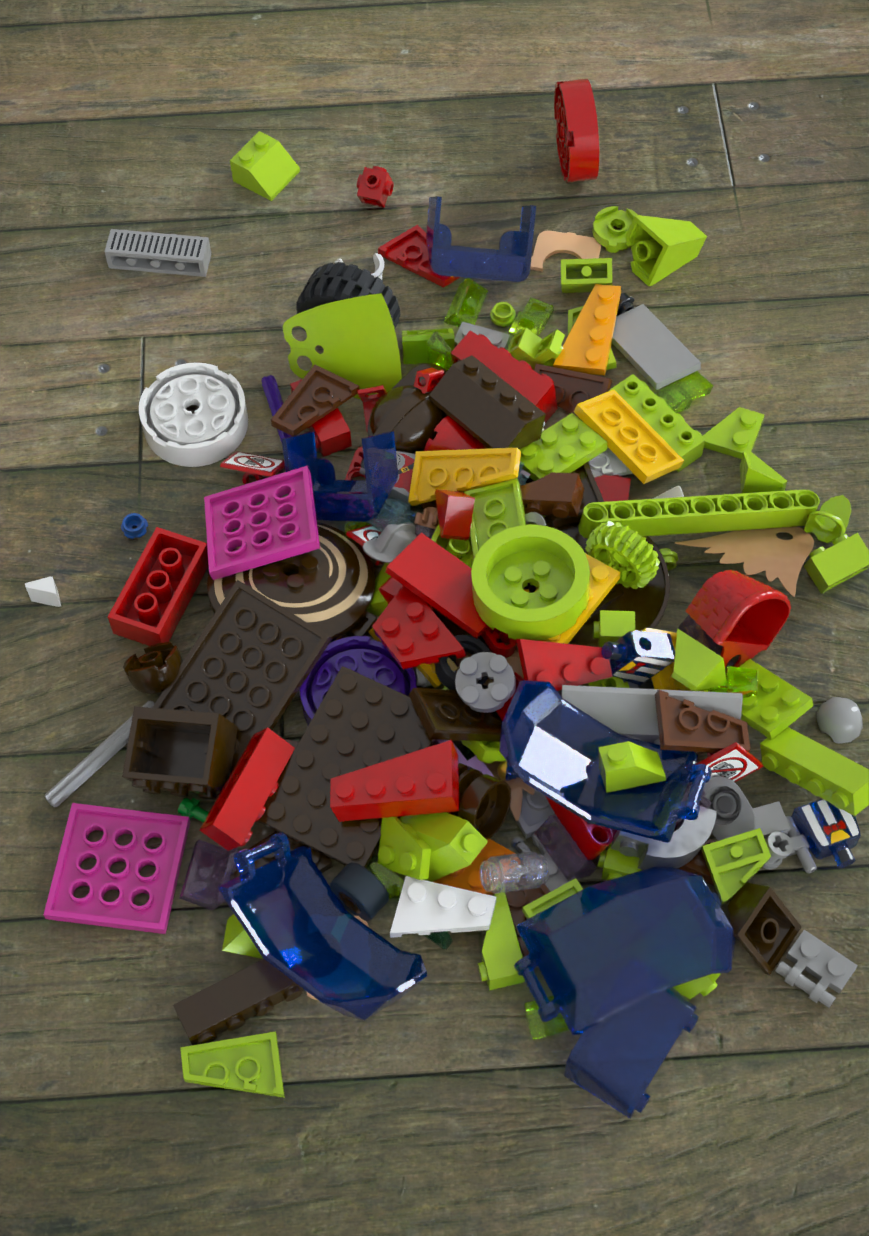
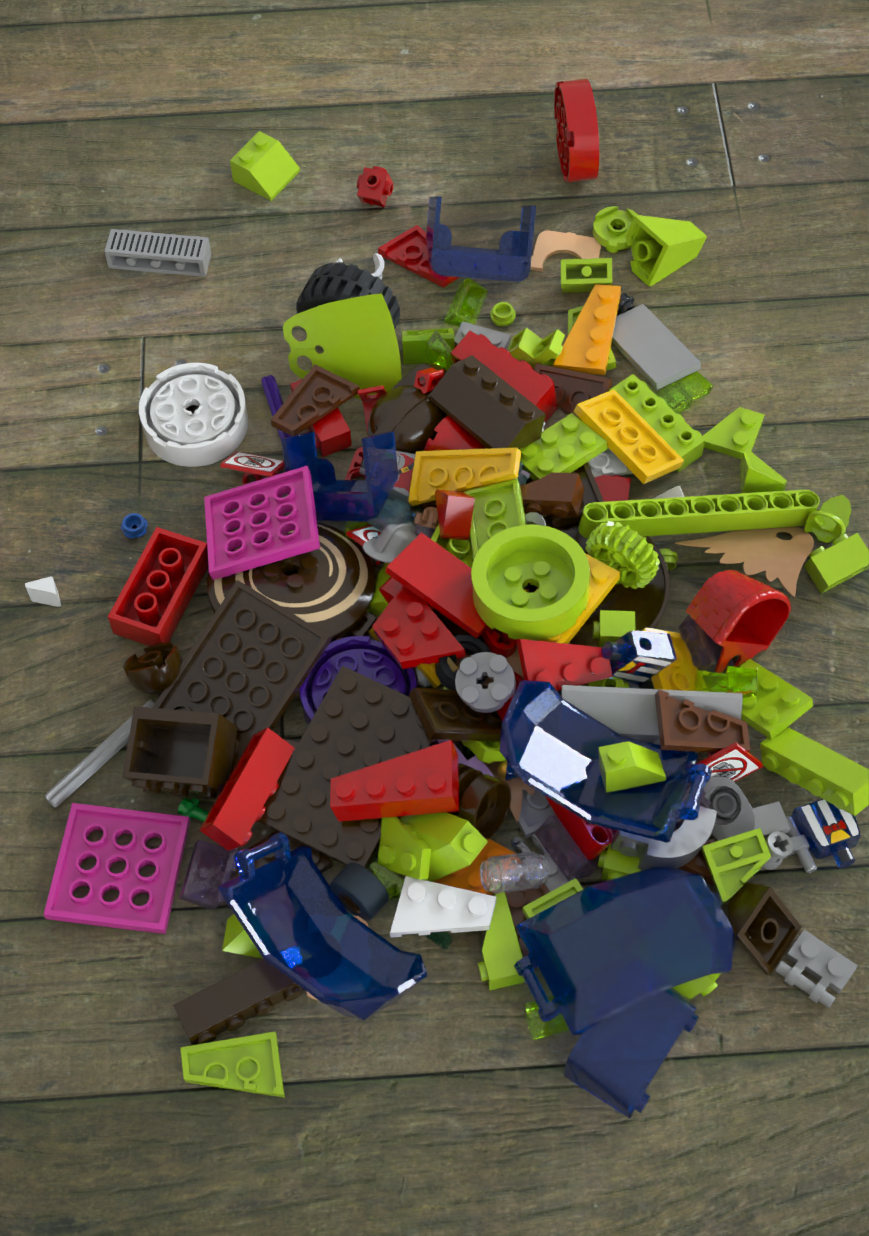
(533, 317): clear neon green slope -> none
(696, 664): lime slope -> none
(840, 719): light grey hair -> none

